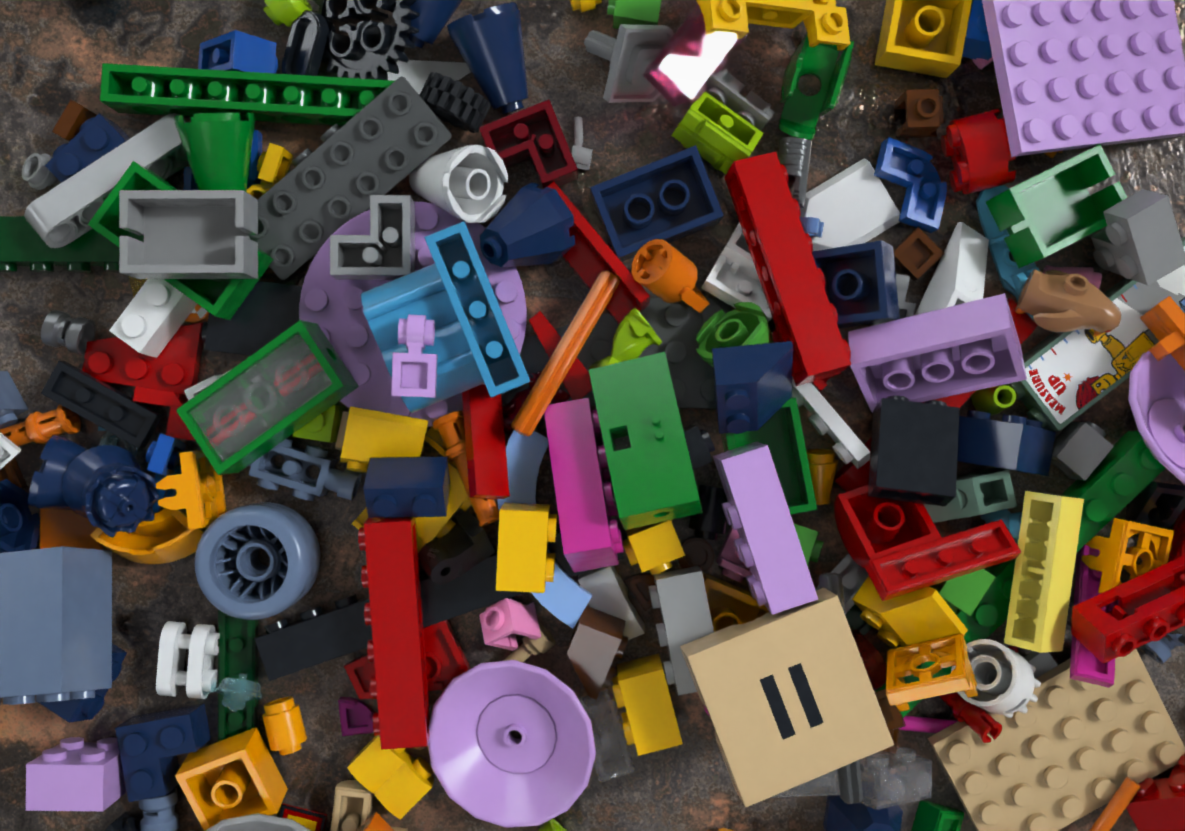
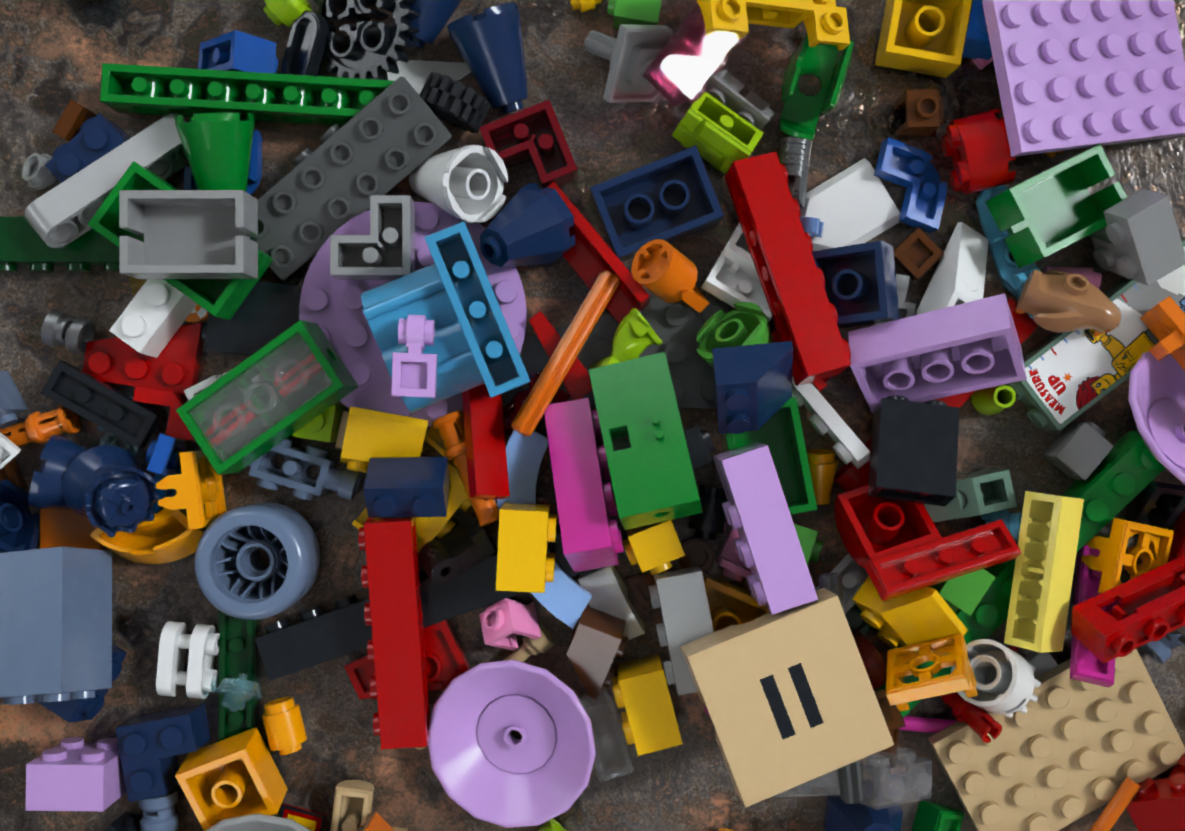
(272, 168): yellow plate -> none
(355, 716): magenta tile -> none
(392, 776): yellow brick -> none
(581, 155): light grey hand -> none
(1005, 444): dark blue brick -> none

